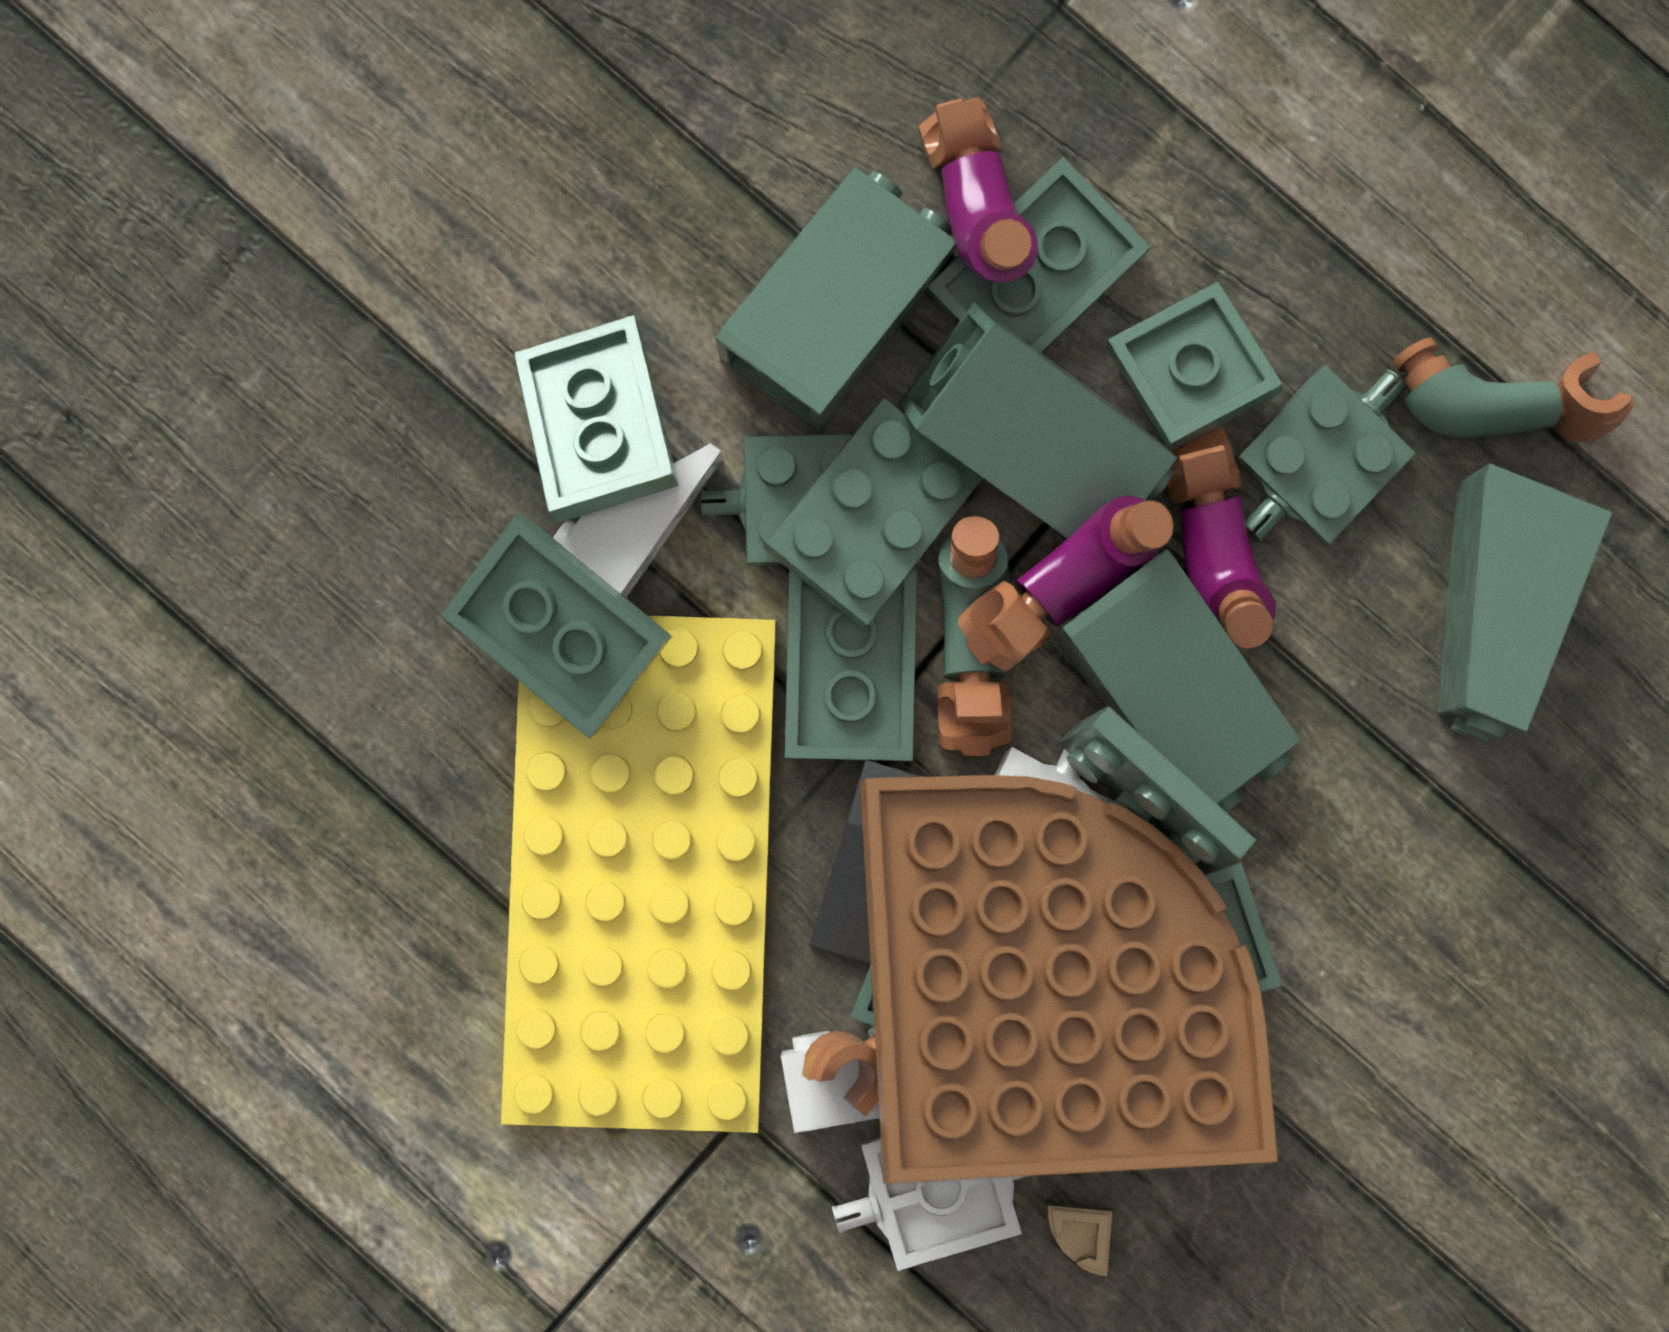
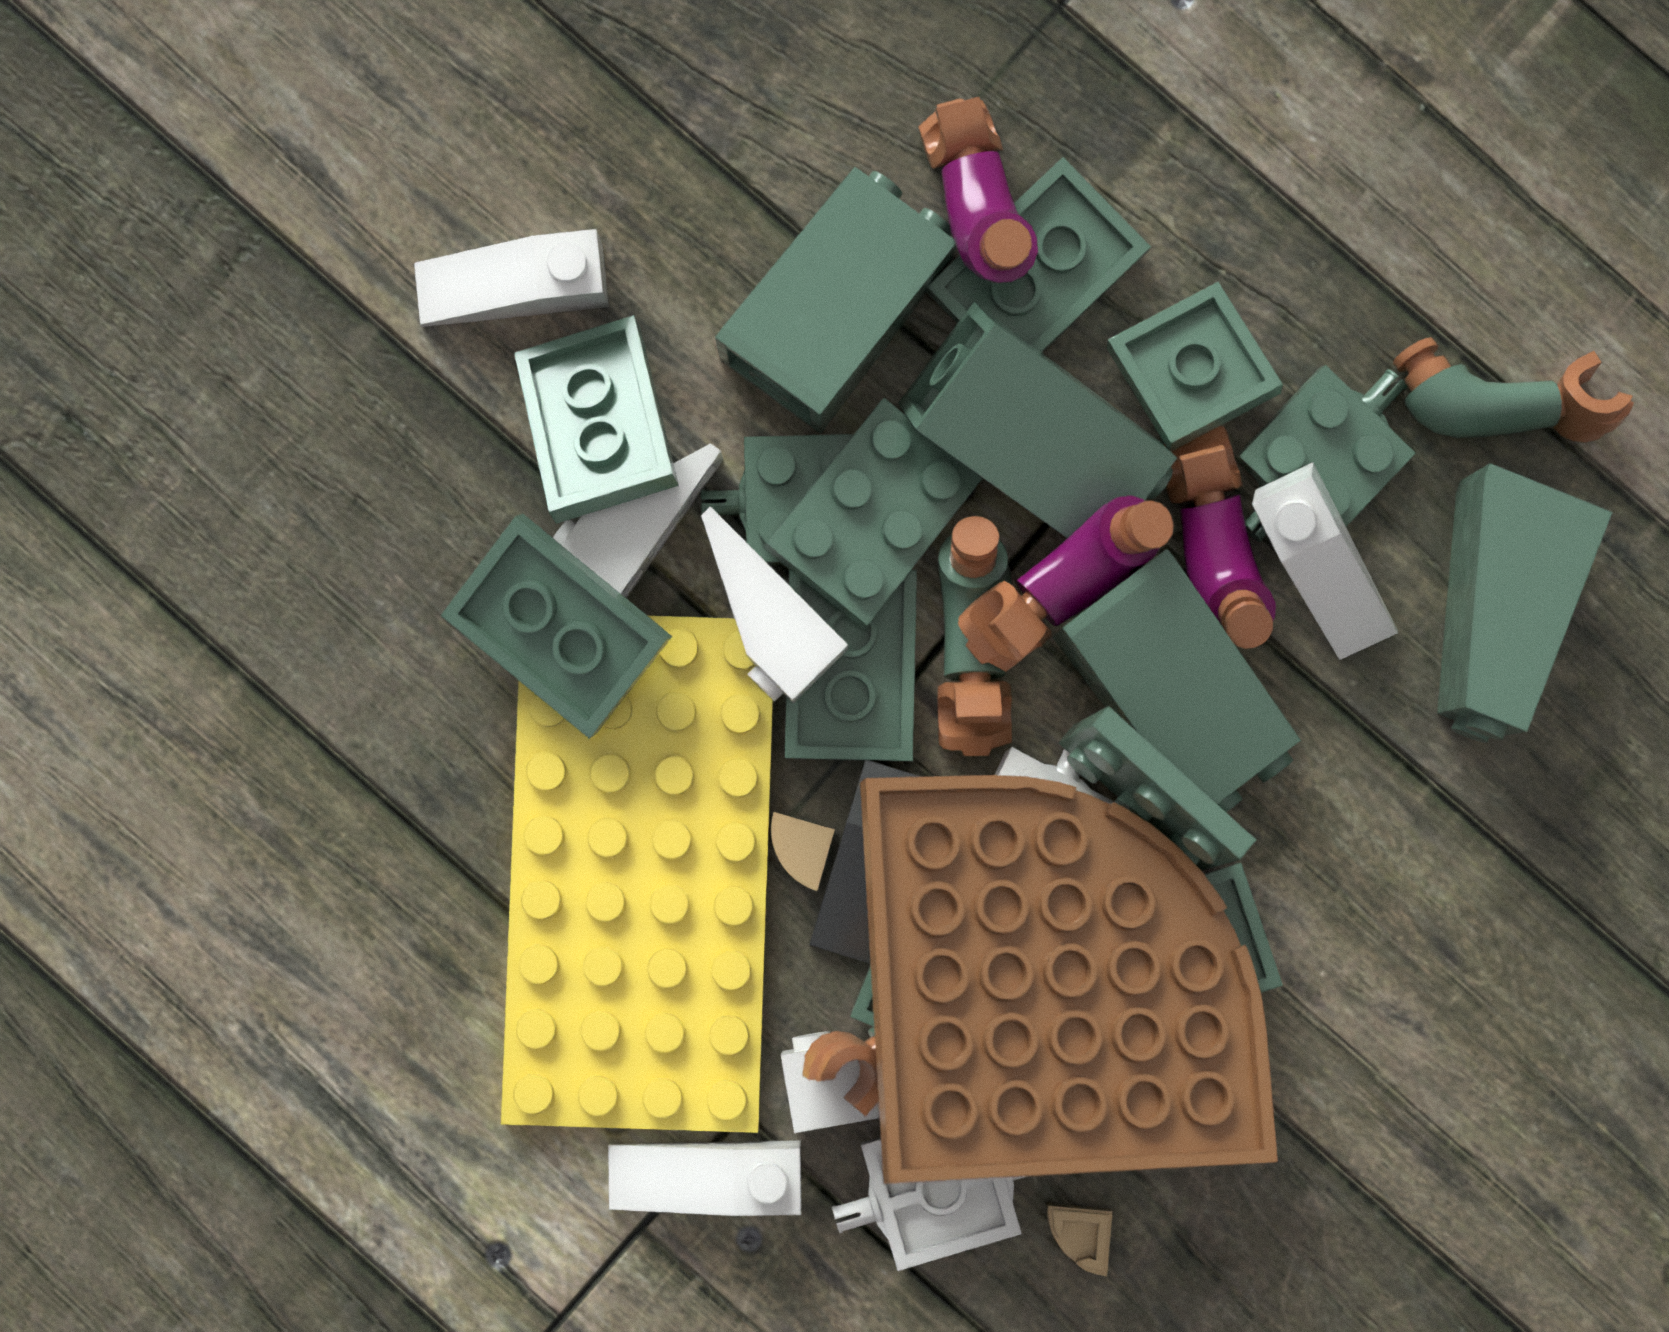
(514, 279): none -> white slope
(706, 1177): none -> white slope
(775, 624): none -> white slope
(801, 848): none -> tan tile
(1323, 560): none -> white slope

